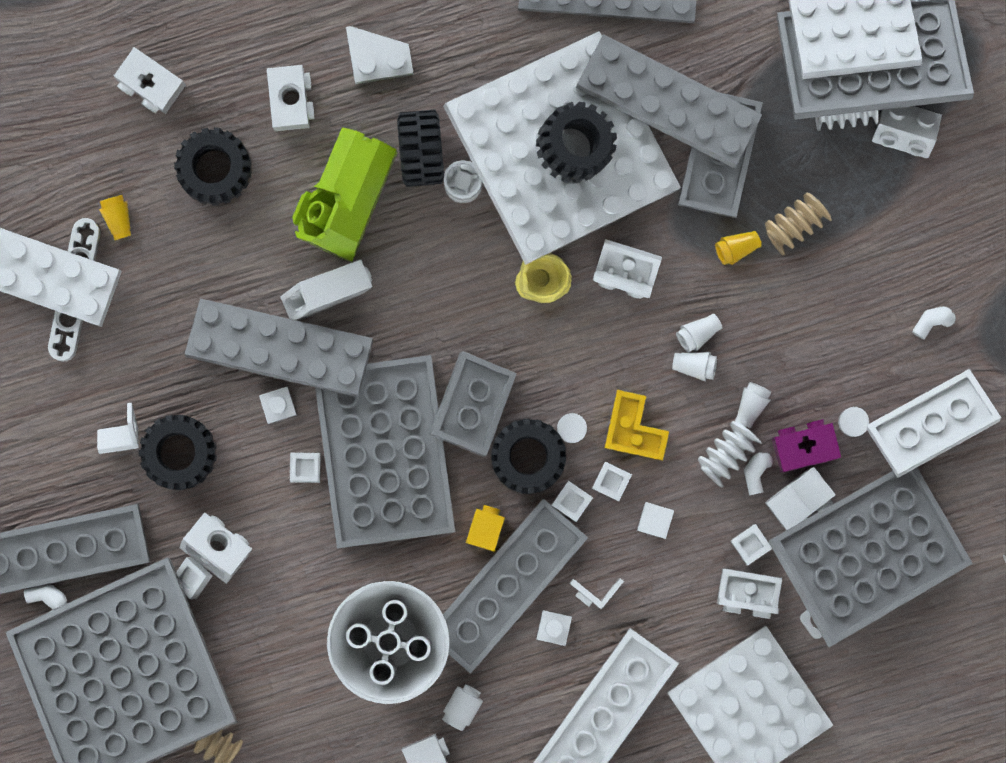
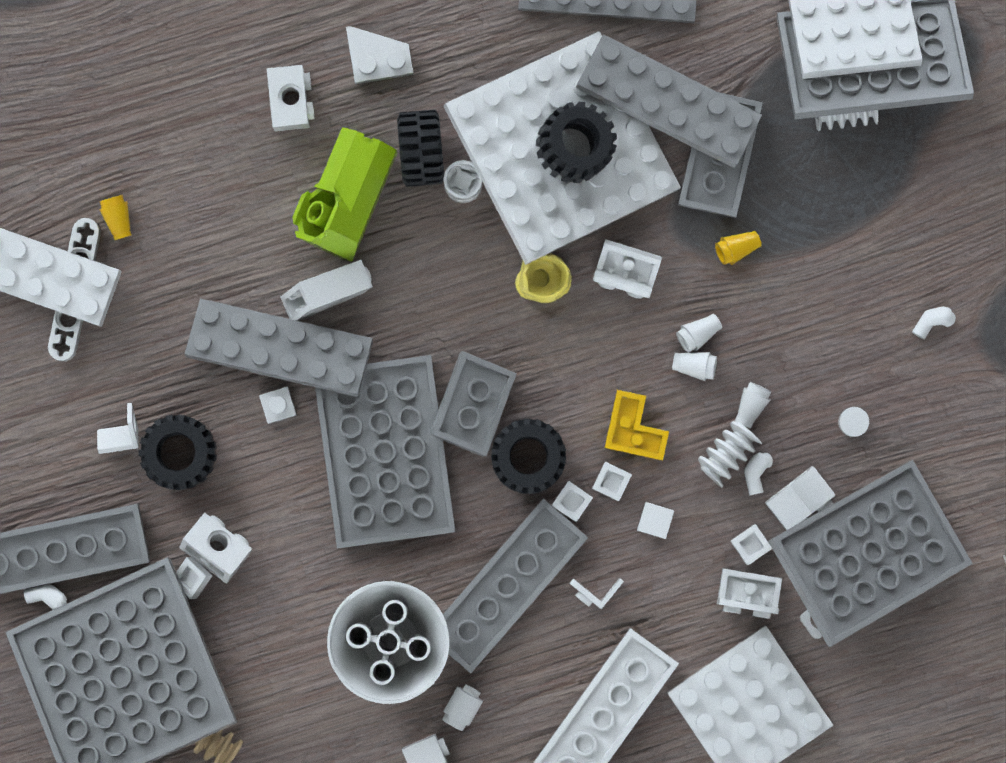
(139, 66): white brick -> none
(195, 148): black tyre -> none
(305, 467): white tile -> none
(485, 528): yellow brick -> none
(554, 628): white plate -> none
(572, 428): white tile -> none
(796, 222): tan piece -> none
(824, 446): magenta brick -> none
(908, 130): white bracket -> none
(933, 423): white plate -> none

